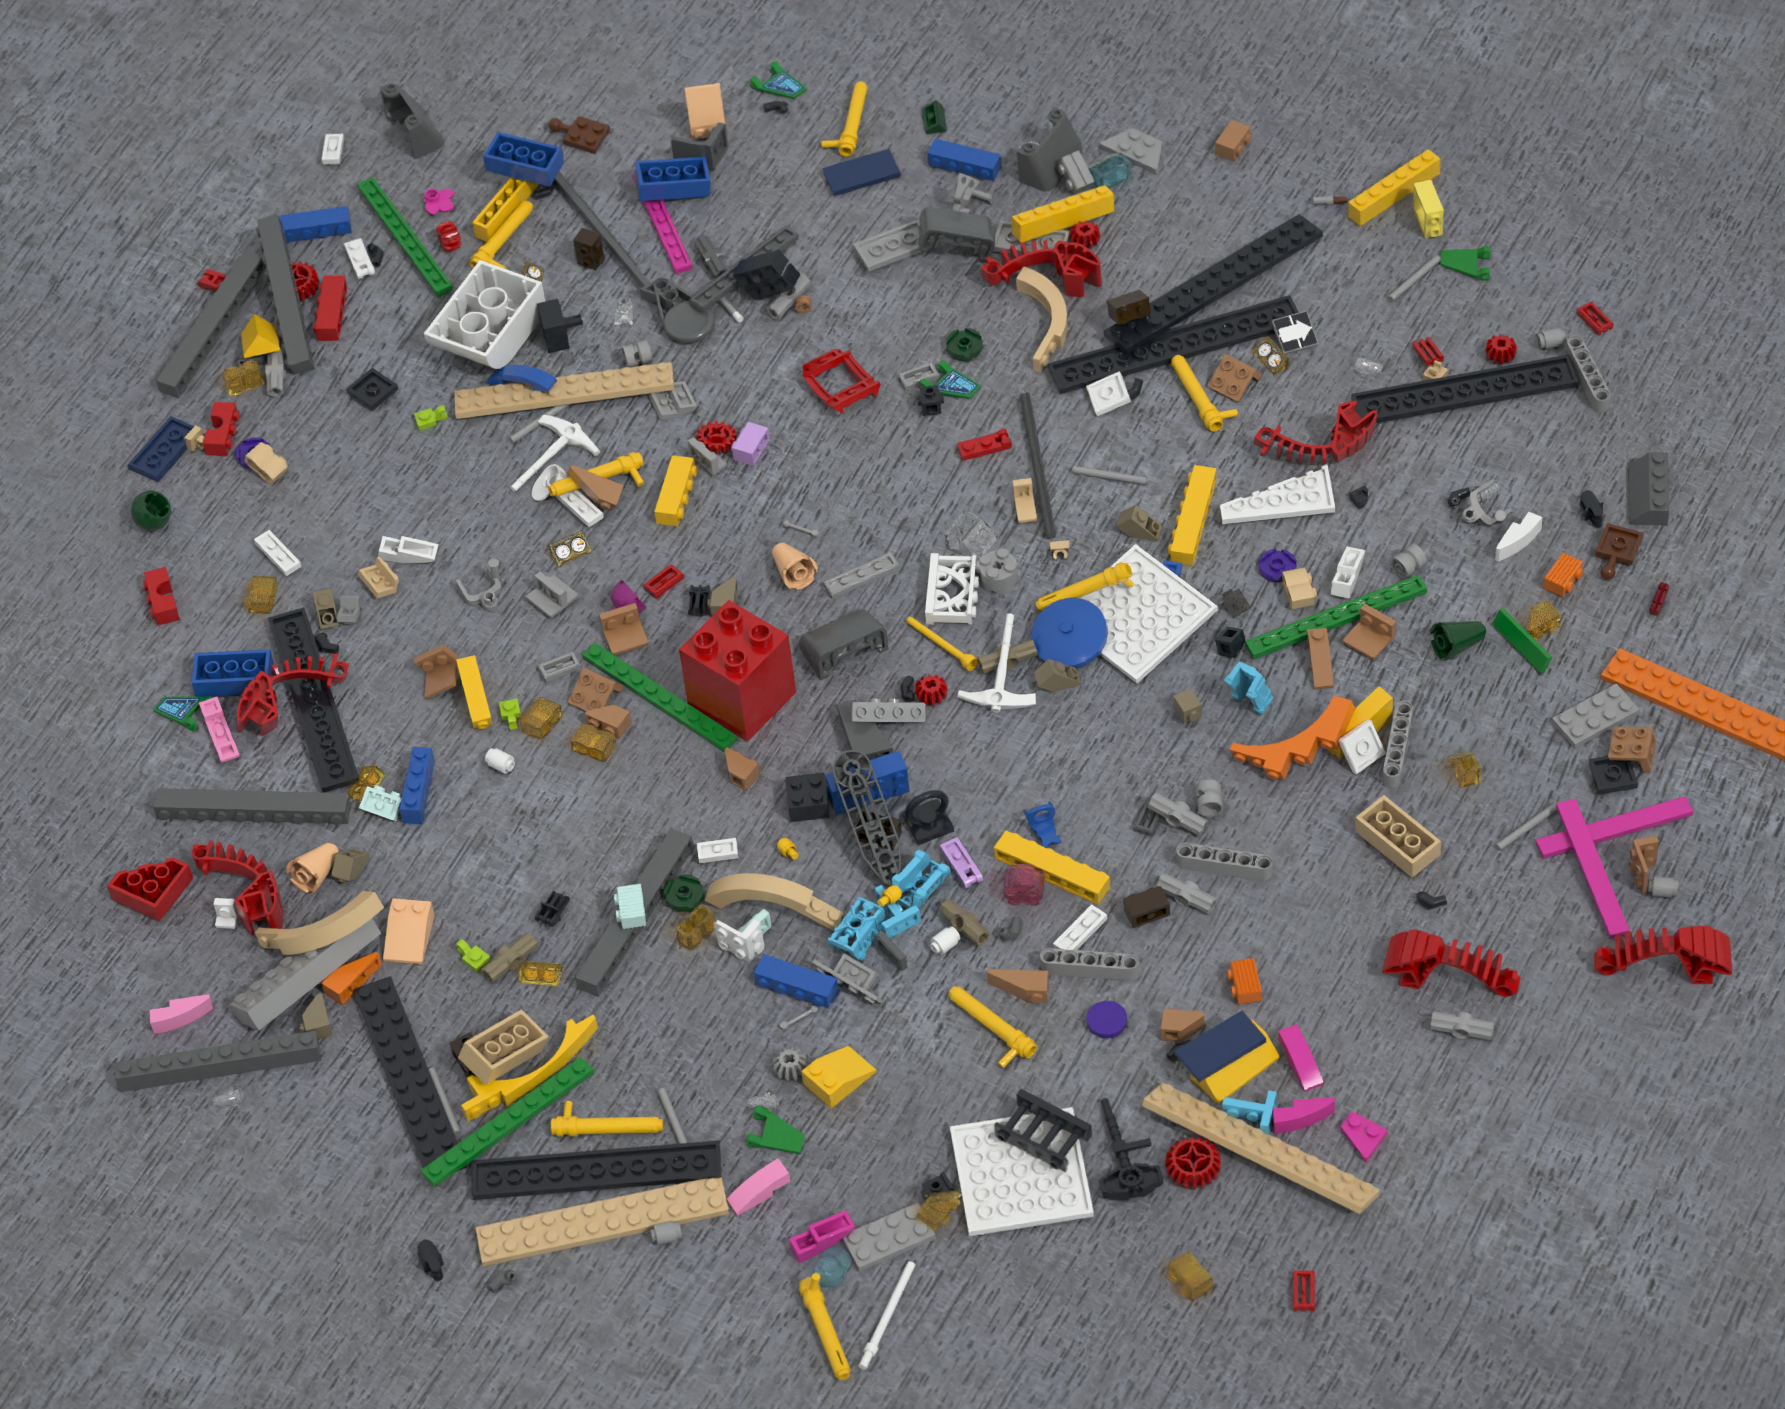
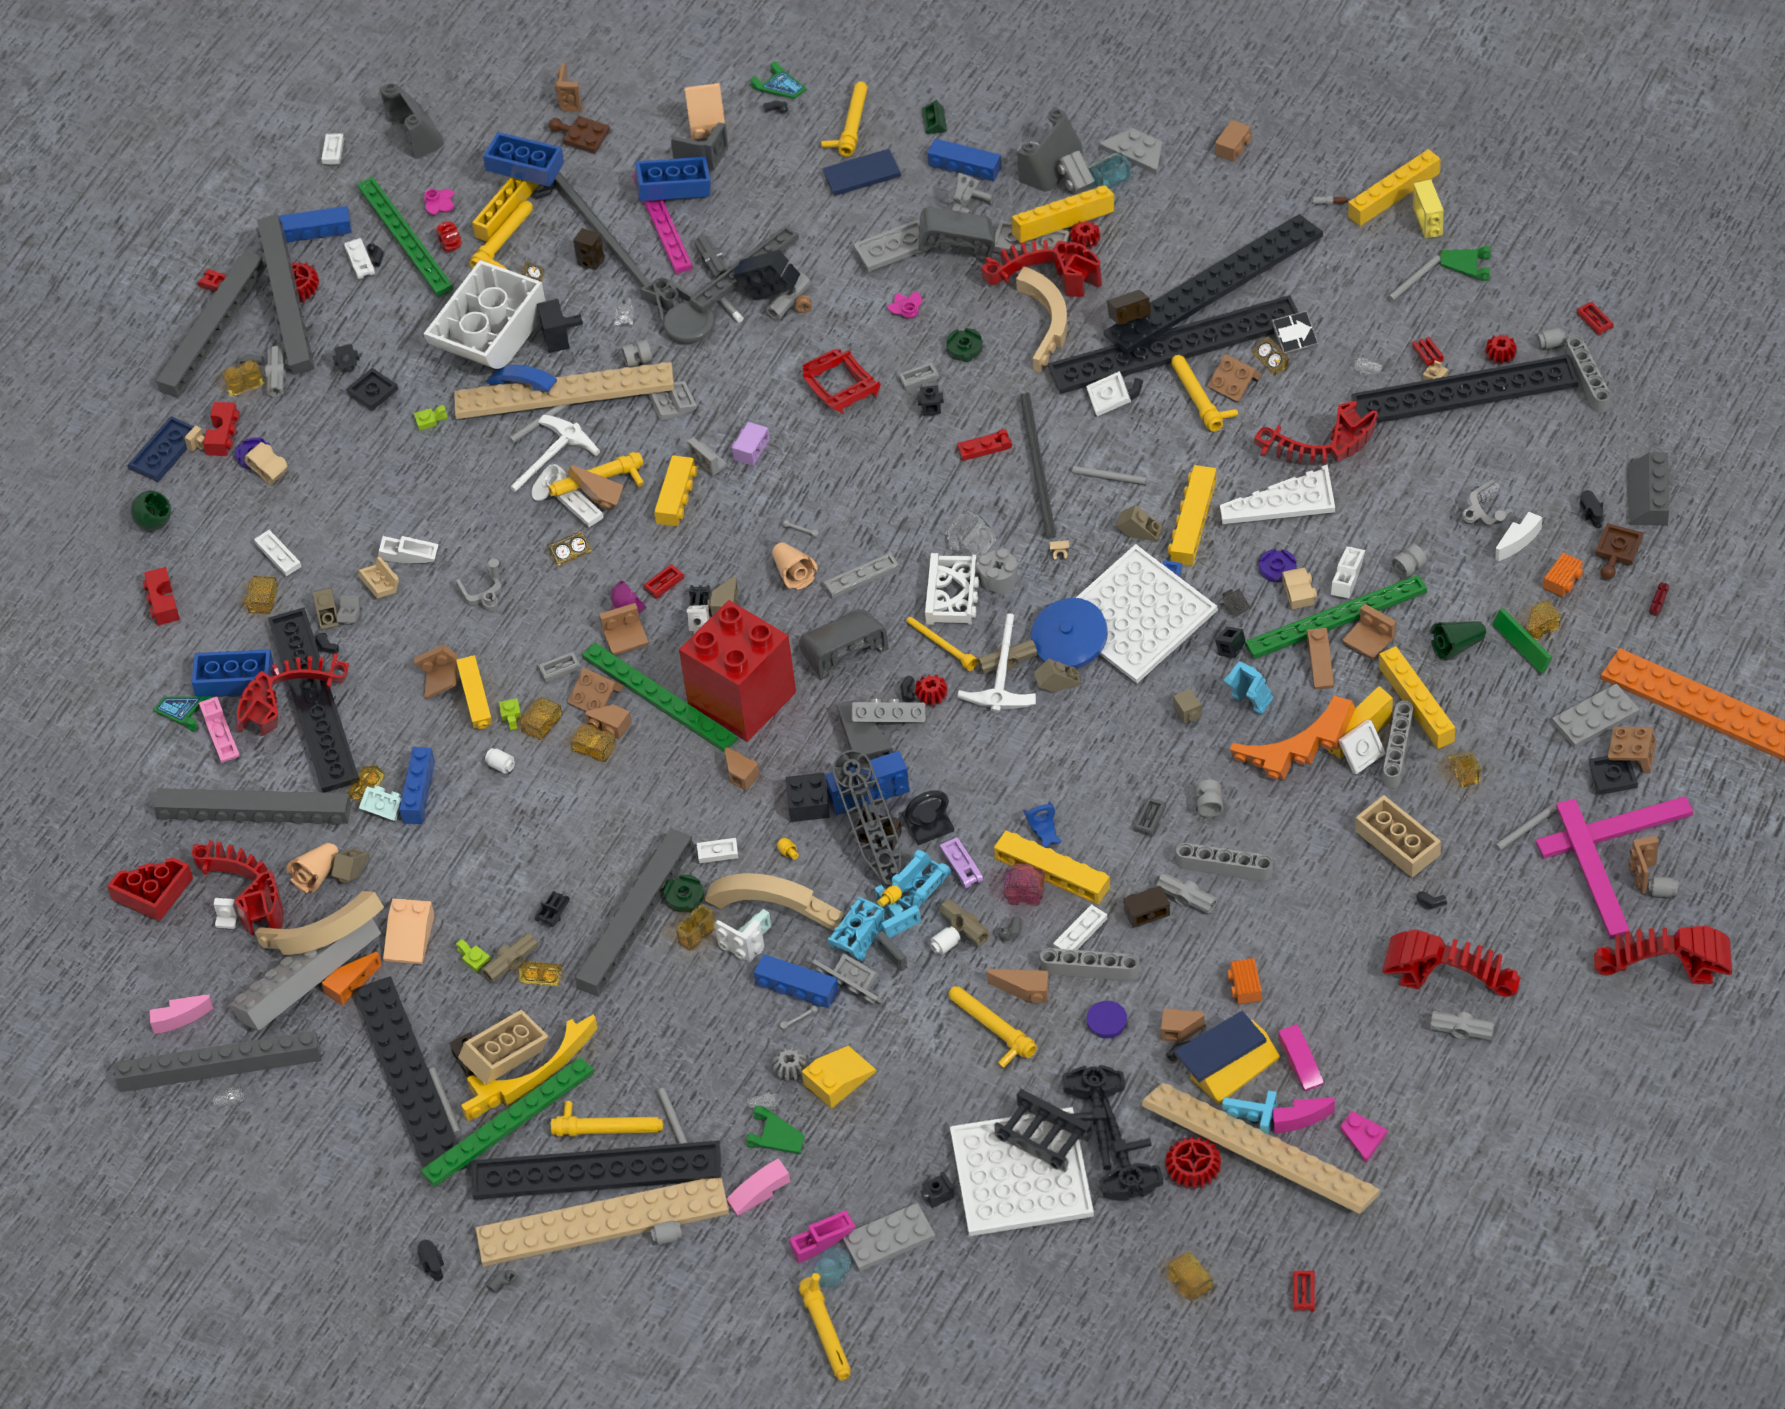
(259, 337): yellow slope -> none
(316, 1018): dark tan slope -> none
(331, 308): red brick -> none
(343, 350): none -> black brick
(551, 594): light grey bracket -> none
(568, 92): none -> medium nougat bracket
(630, 905): light aqua brick -> none
(700, 612): none -> white brick
(716, 436): red gear -> none
(872, 1347): white bar -> none
(906, 306): none -> dark pink plate
(937, 1208): clear yellow slope -> none
(953, 382): flag -> none
(1024, 500): tan bracket -> none
(1095, 1084): none -> black bar
(1110, 577): yellow cylinder -> none
(1177, 814): light grey piece -> none
(1359, 496): black tile -> none
(1412, 689): none -> yellow brick
(1456, 496): black arm -> none

